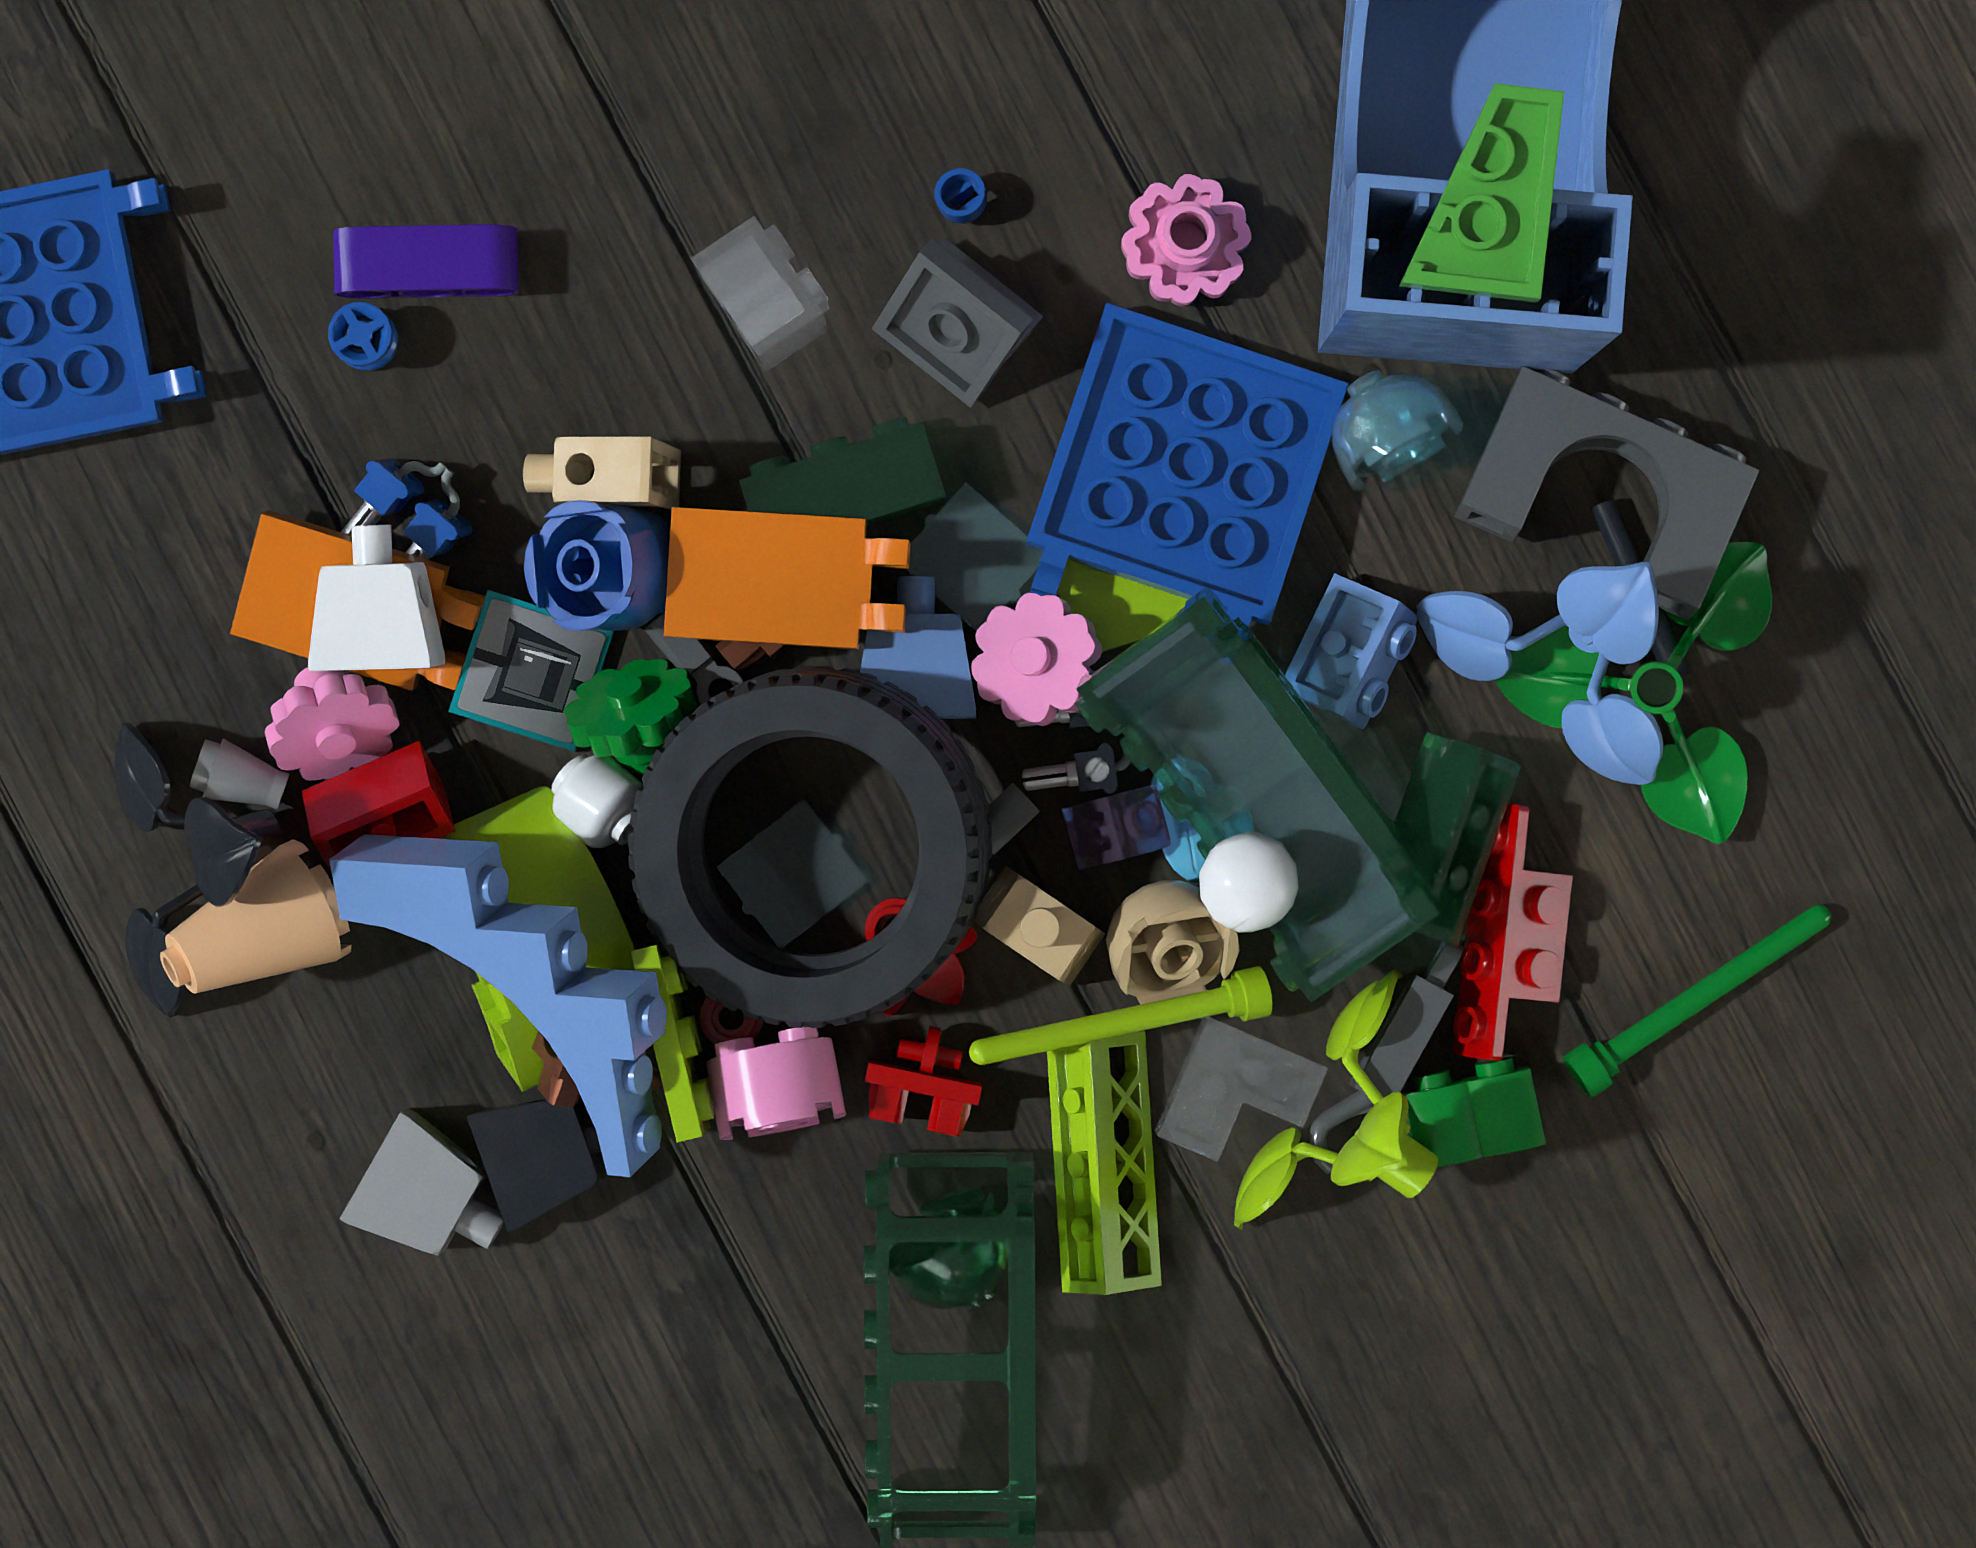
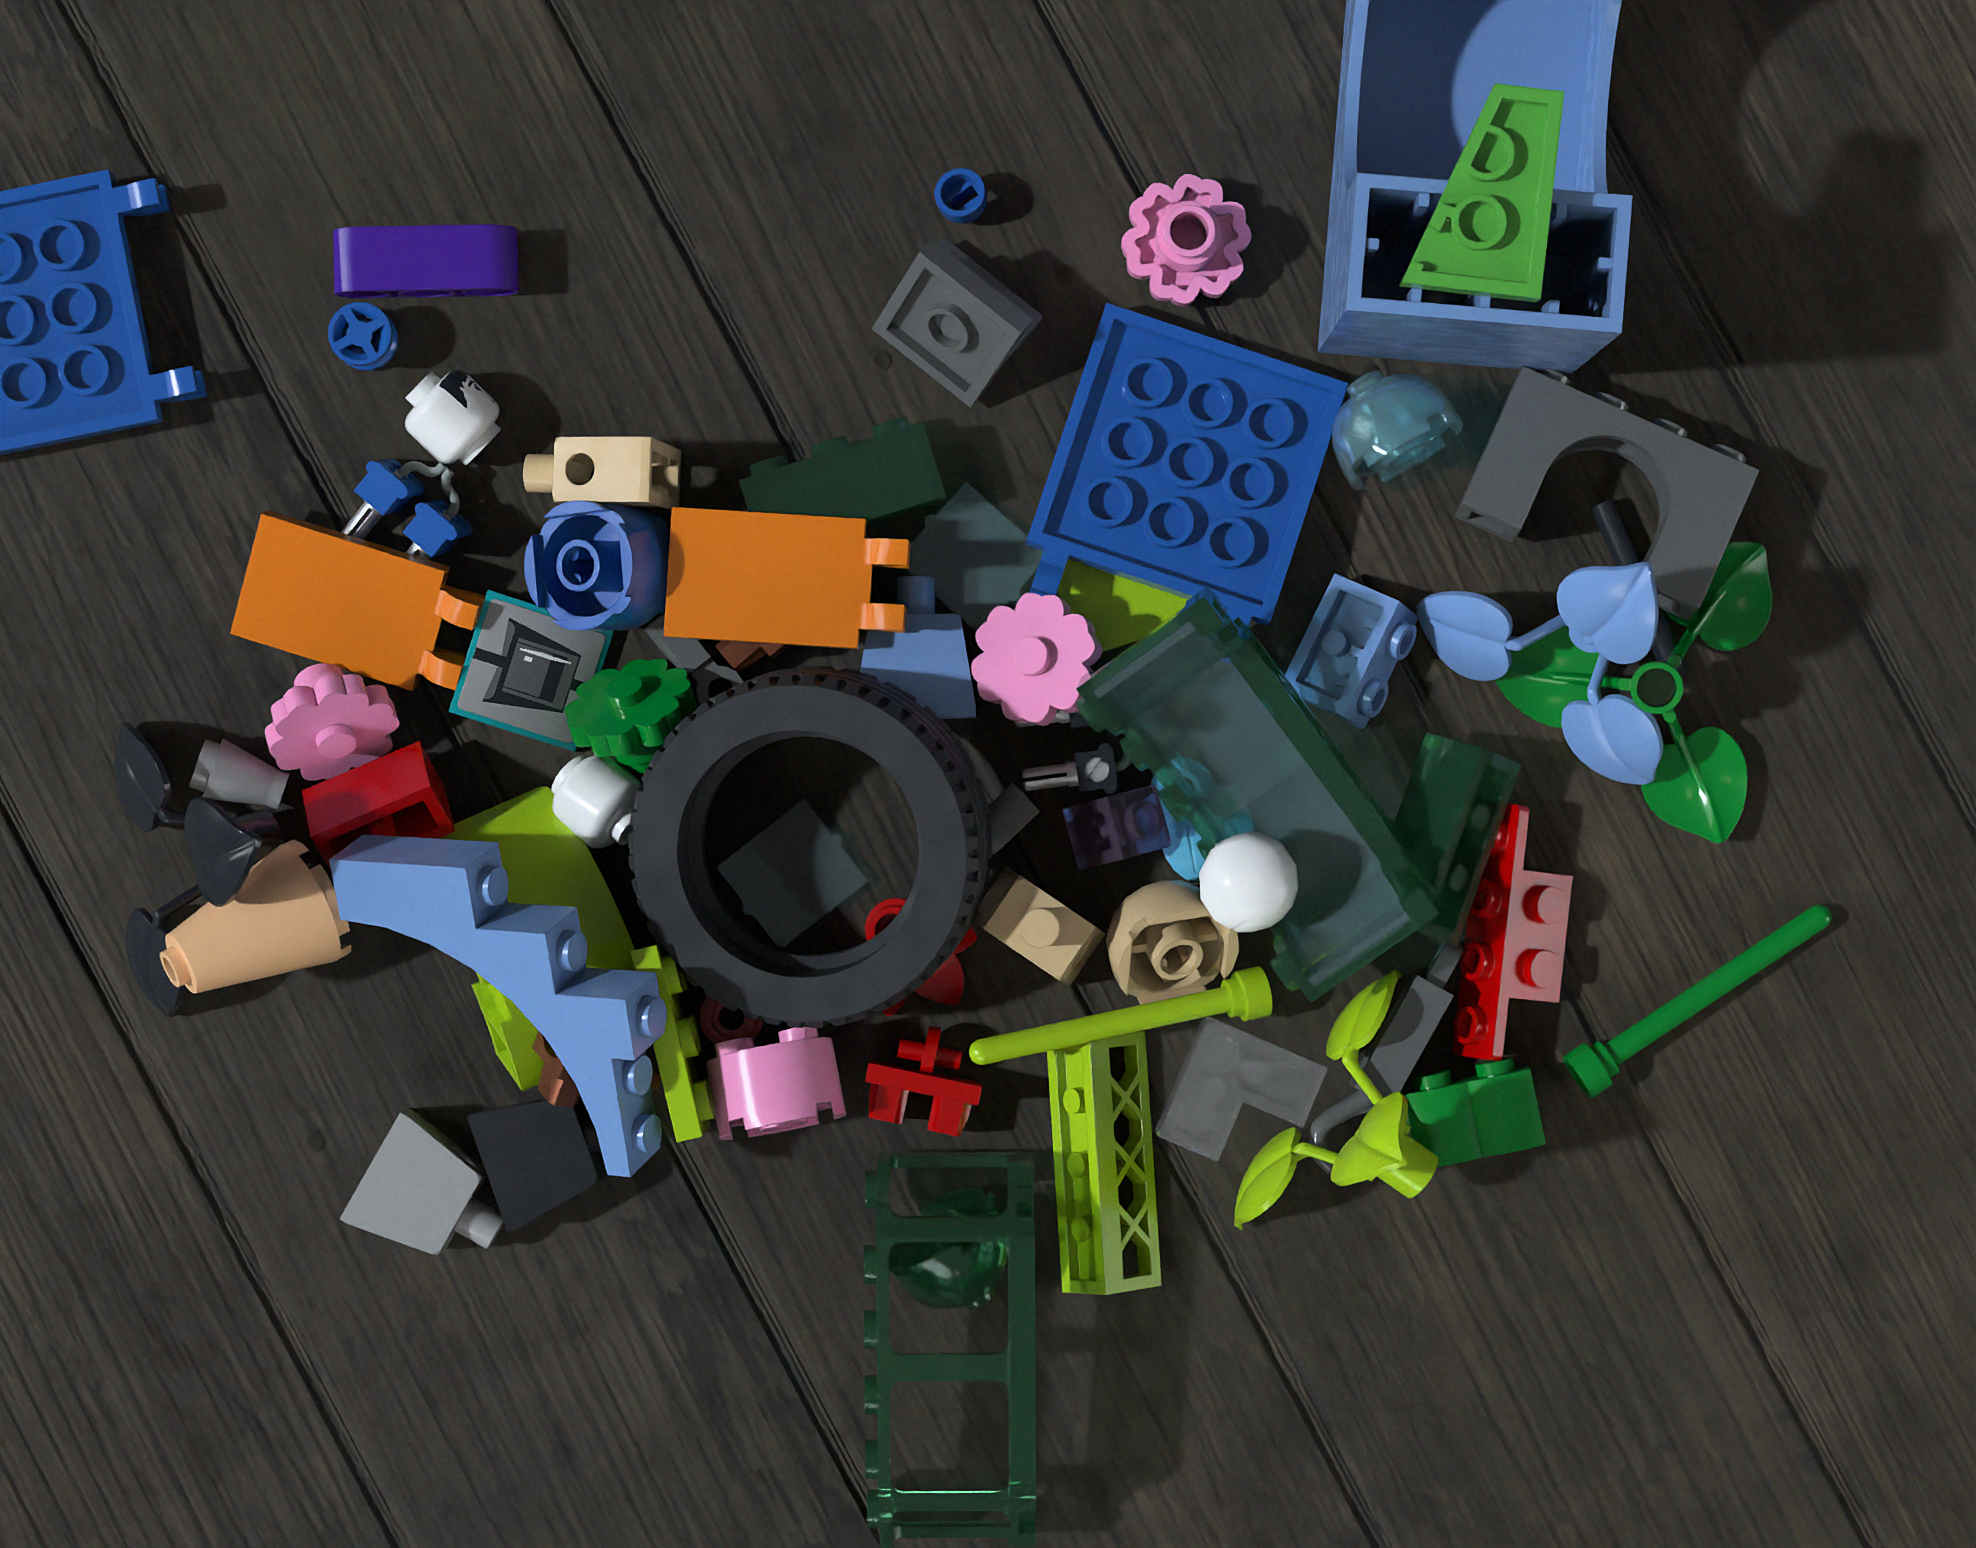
(374, 611): white torso -> none
(452, 416): none -> white head
(762, 292): clear brick -> none

